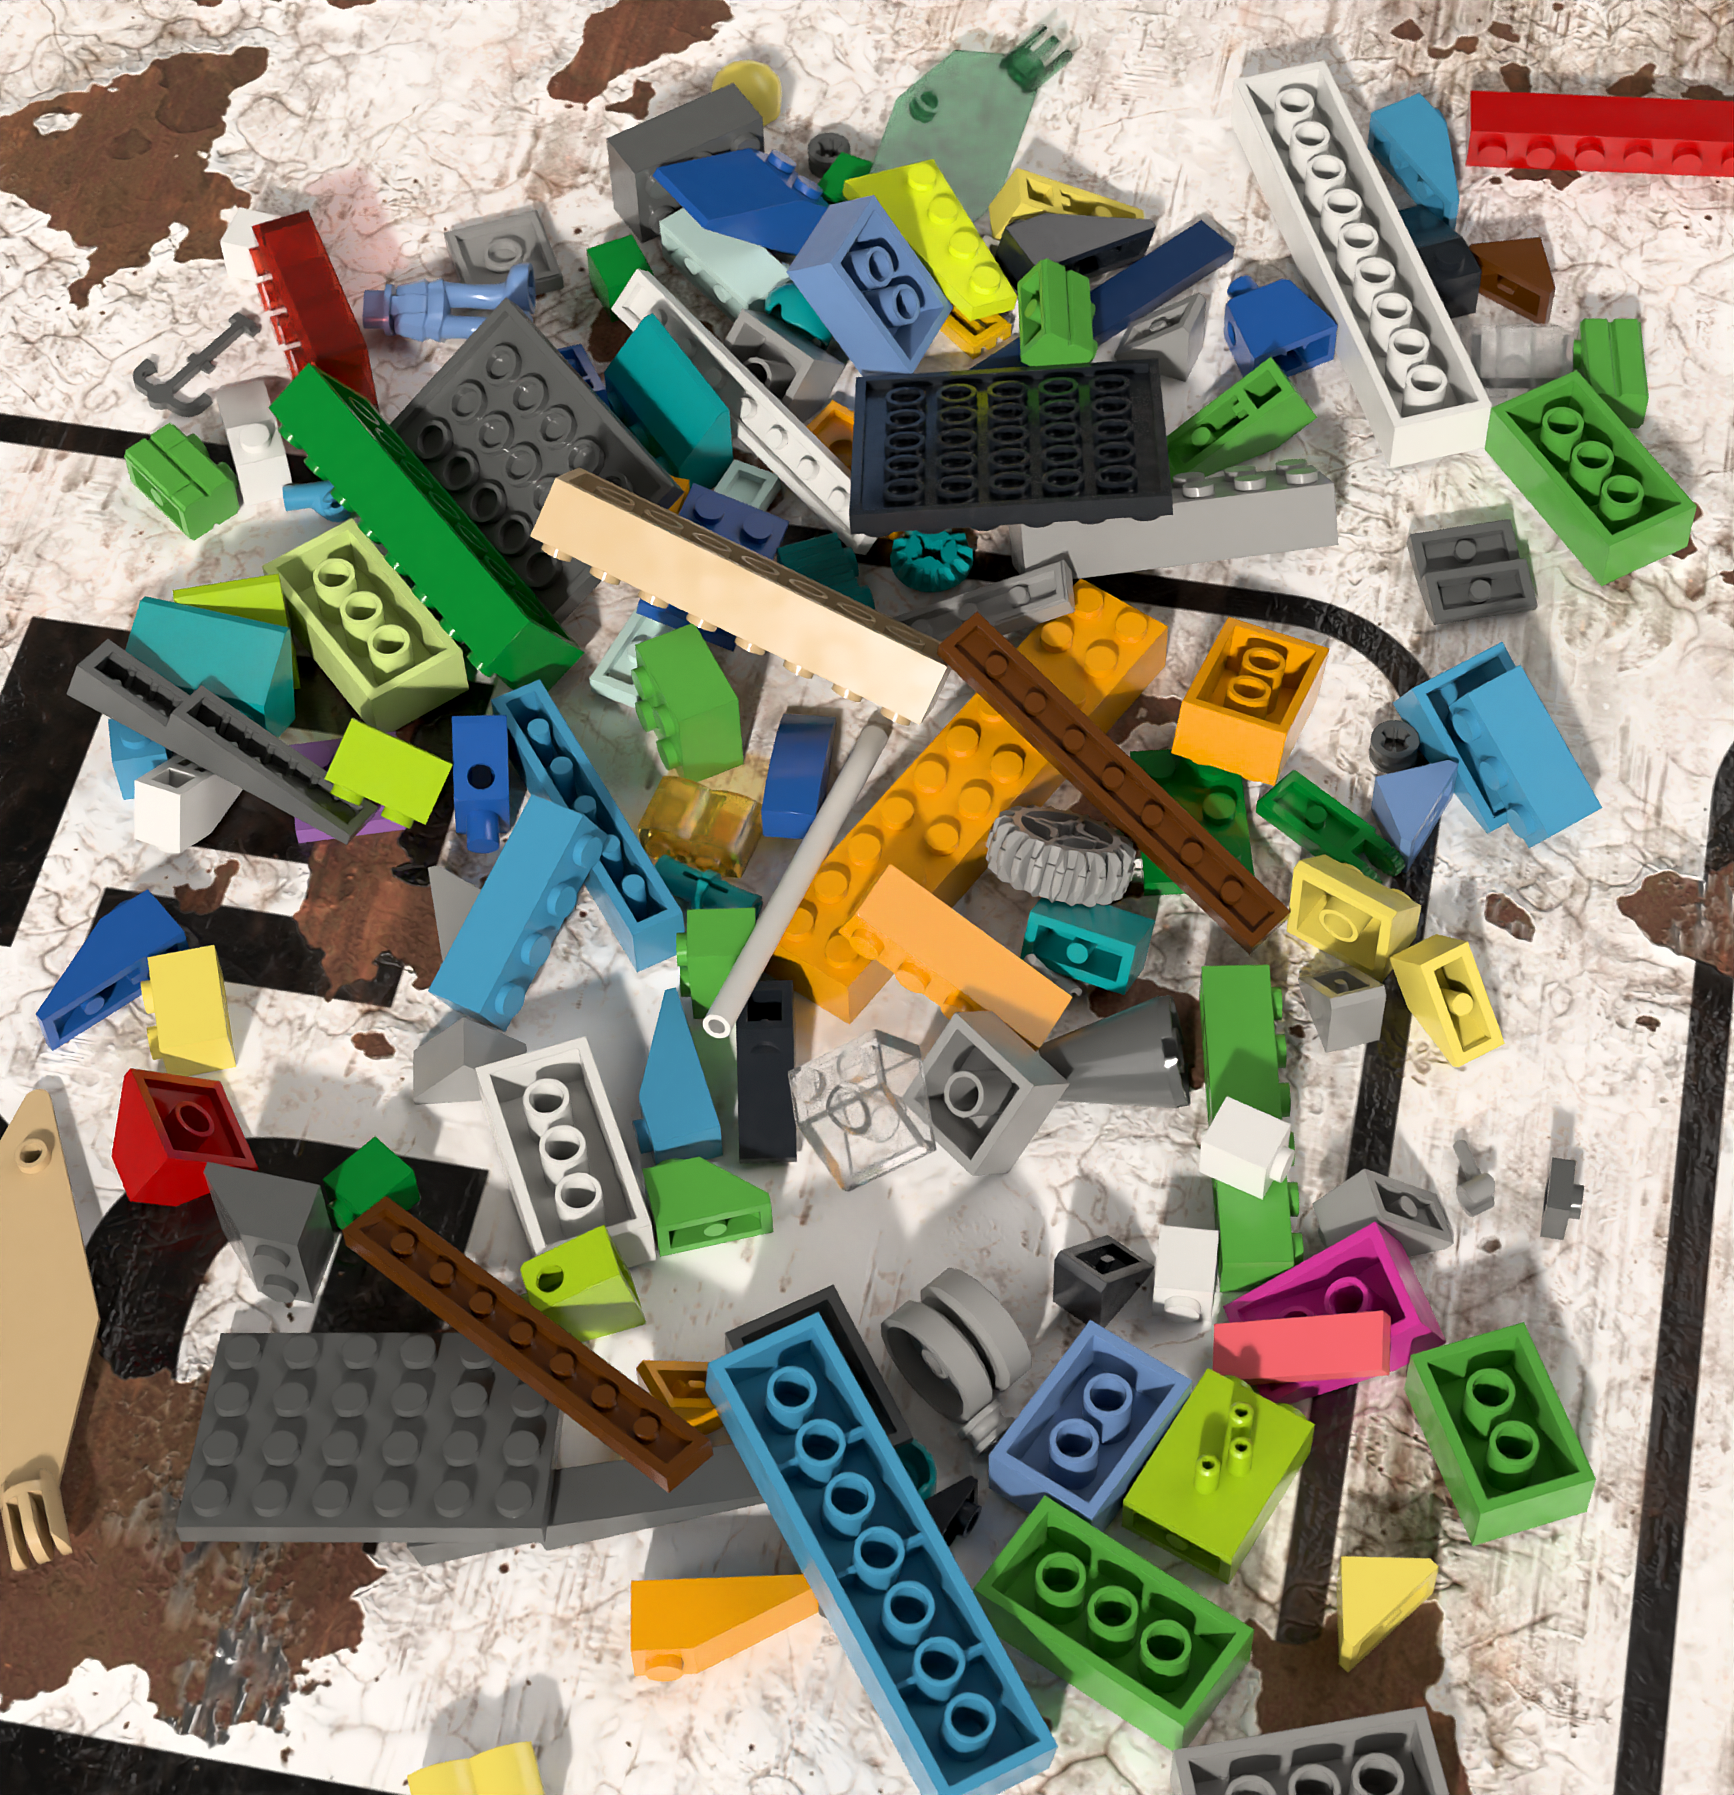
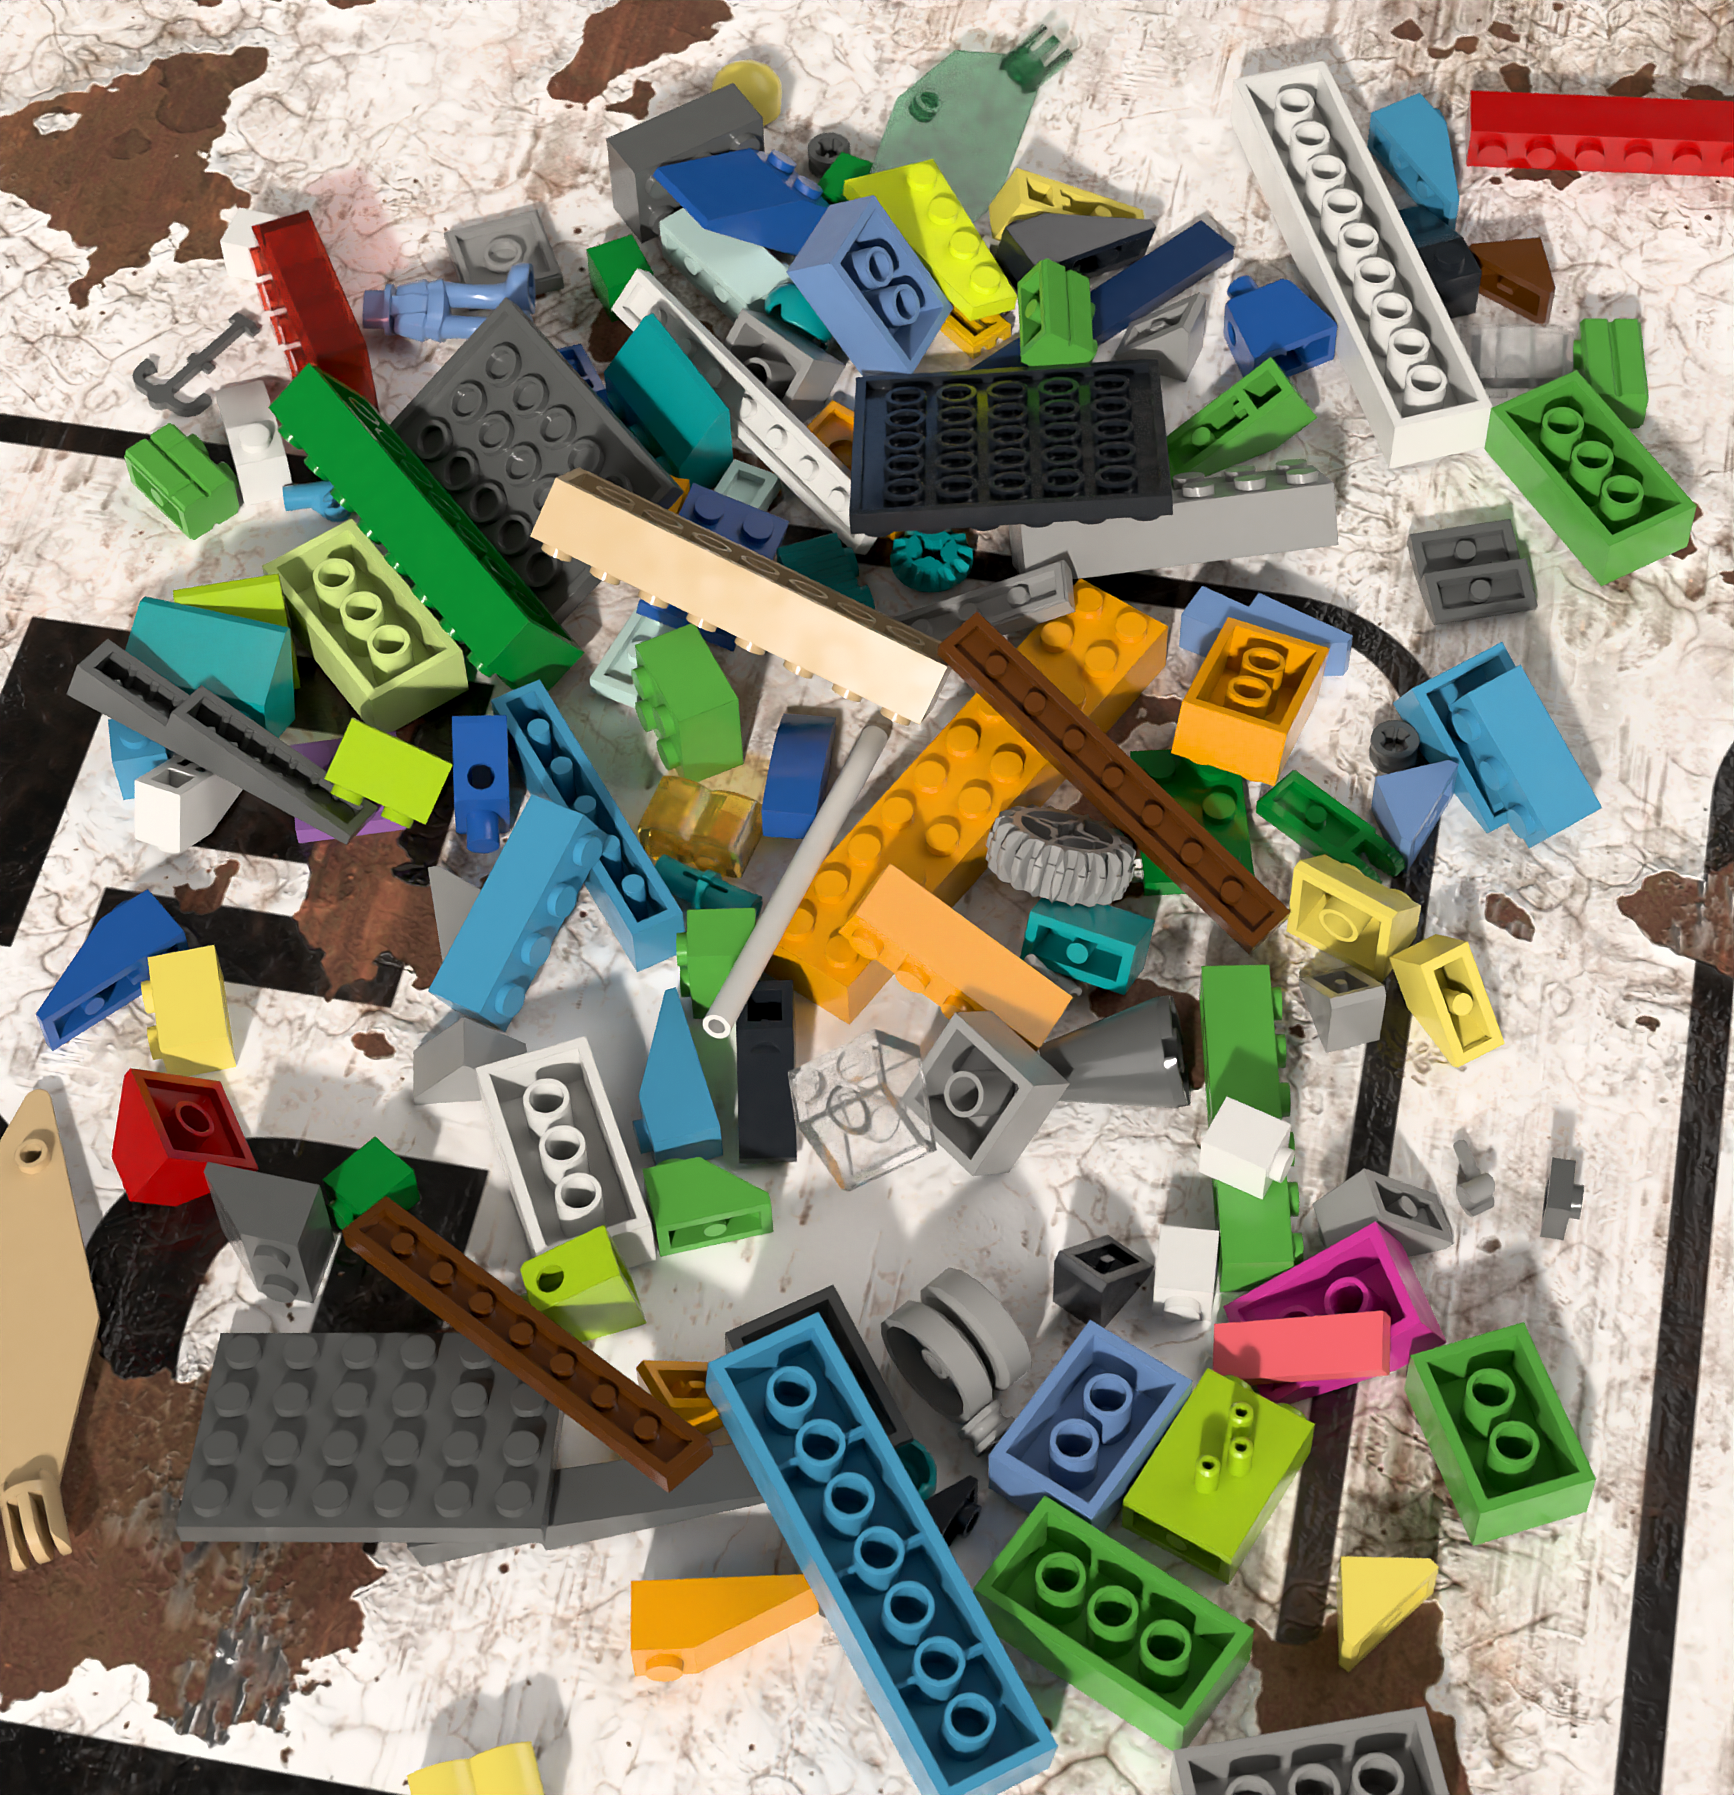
(1209, 611): none -> medium blue slope

